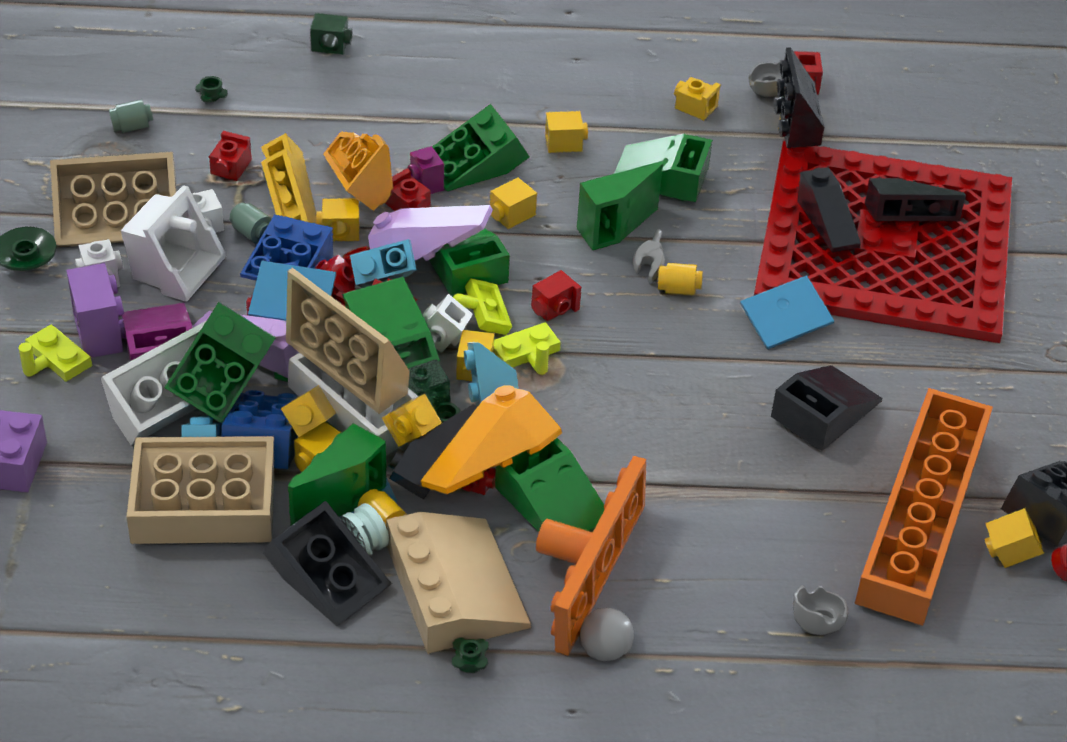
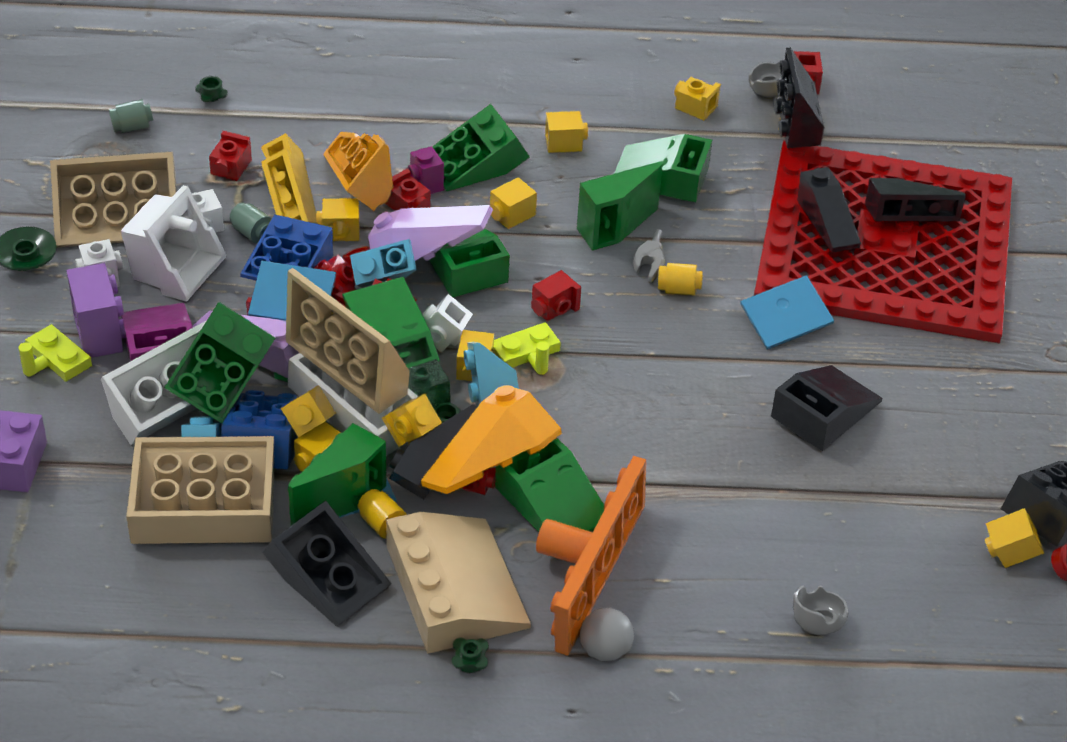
(330, 33): dark green brick -> none
(367, 527): light aqua wheel -> none
(487, 306): neon yellow plate -> none
(923, 507): orange brick -> none

